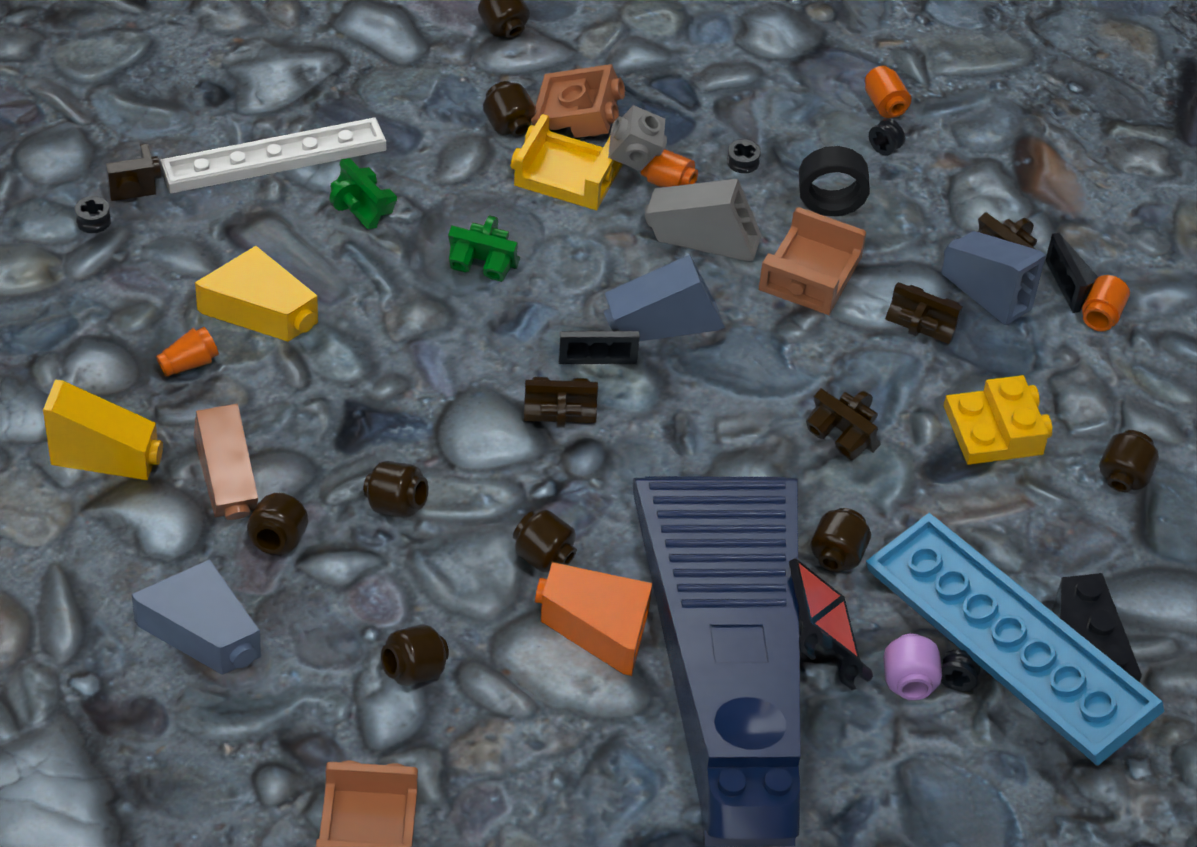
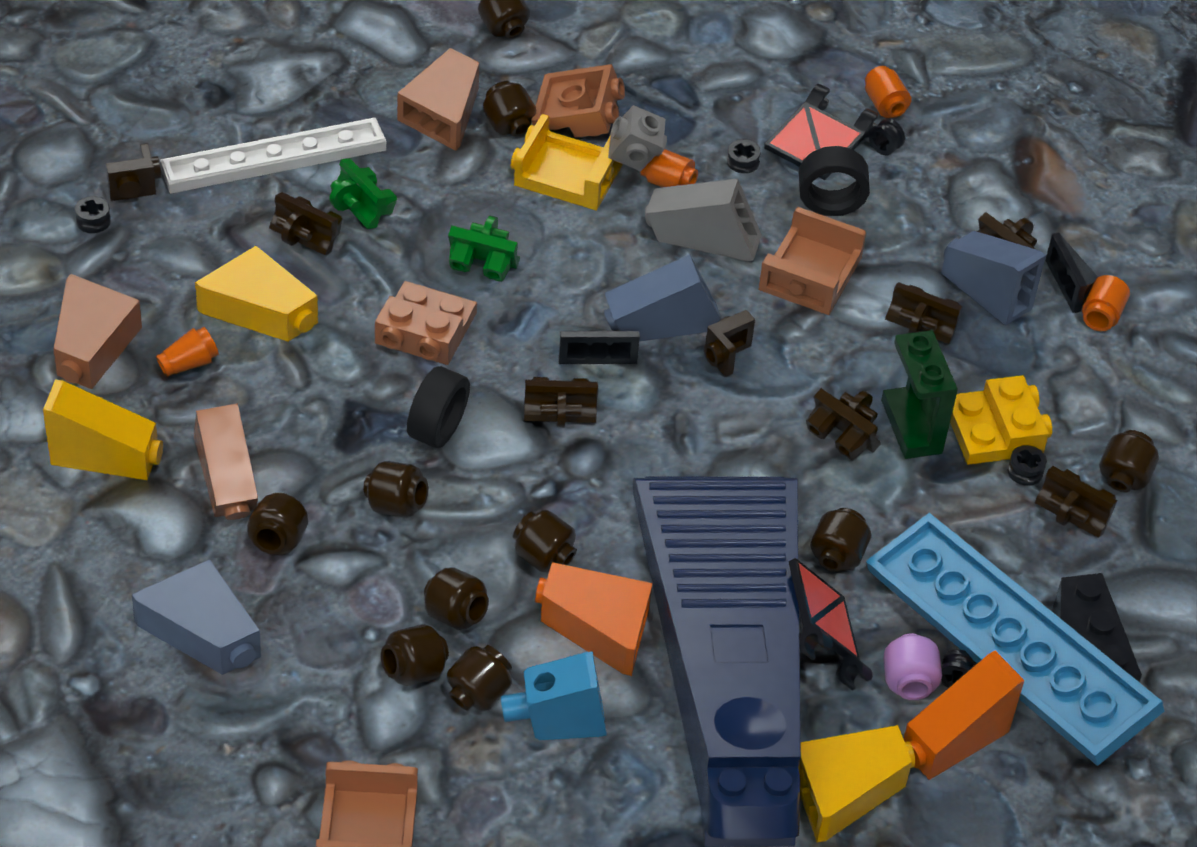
(93, 330): none -> nougat slope
(305, 224): none -> dark brown hips
(424, 322): none -> nougat plate
(438, 407): none -> black tyre
(441, 98): none -> nougat slope
(456, 598): none -> dark brown head
(479, 678): none -> dark brown head
(560, 699): none -> dark azure torso
(728, 338): none -> dark brown bracket
(813, 129): none -> flag
(851, 776): none -> yellow slope
(924, 407): none -> dark green panel
(965, 716): none -> orange slope
(1029, 458): none -> black bush
(1076, 501): none -> dark brown hips

